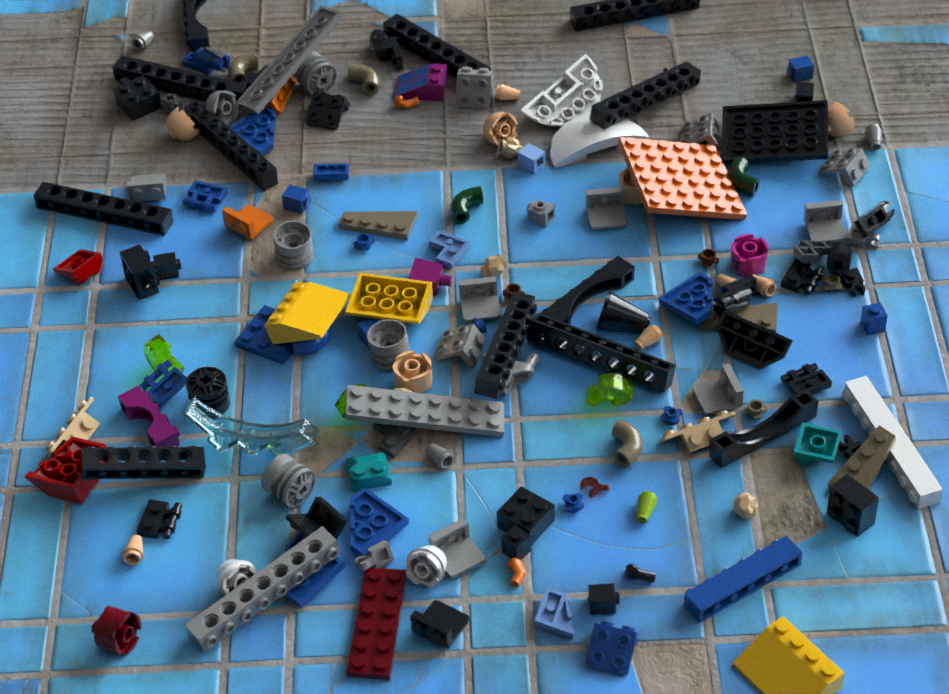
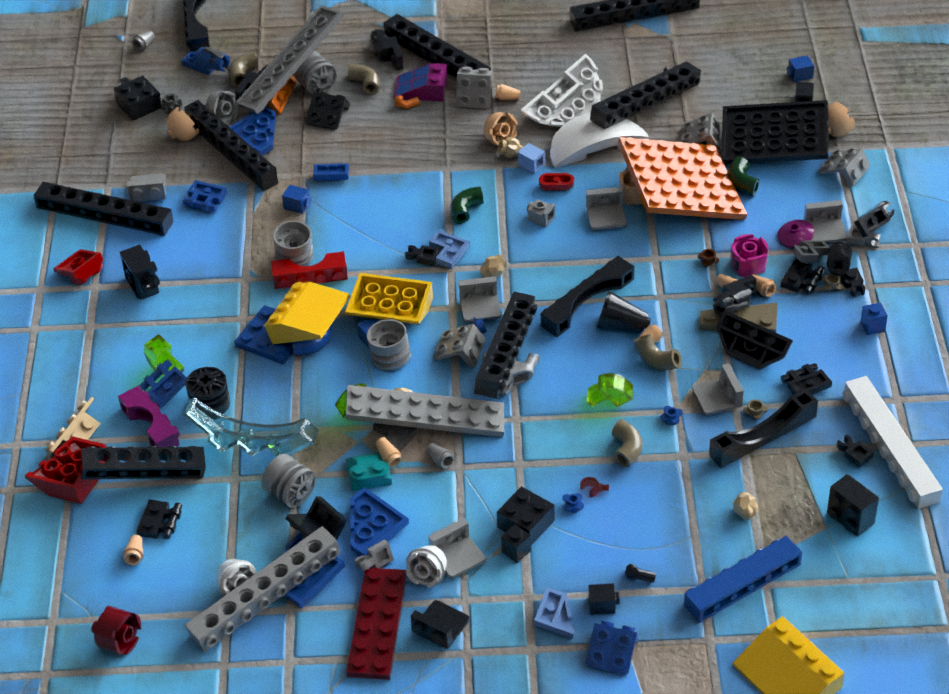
(167, 266): black brick -> none
(172, 79): black brick -> none
(247, 221): orange bracket -> none
(330, 269): none -> red arch
(363, 241): blue plate -> none
(381, 223): dark tan wing -> none
(388, 452): none -> light nougat cone
(413, 371): light nougat brick -> none
(424, 255): none -> black plate
(431, 272): magenta torso -> none
(510, 289): reddish brown plate -> none
(519, 571): orange arm -> none
(556, 181): none -> red plate
(609, 349): black brick -> none
(645, 506): lime cone -> none
(654, 357): none -> dark tan cylinder
(691, 298): blue plate -> none
(698, 435): tan bracket -> none
(794, 232): none -> magenta dish
(816, 444): teal slope -> none
(867, 460): dark tan wing -> none
(874, 135): light grey cone -> none

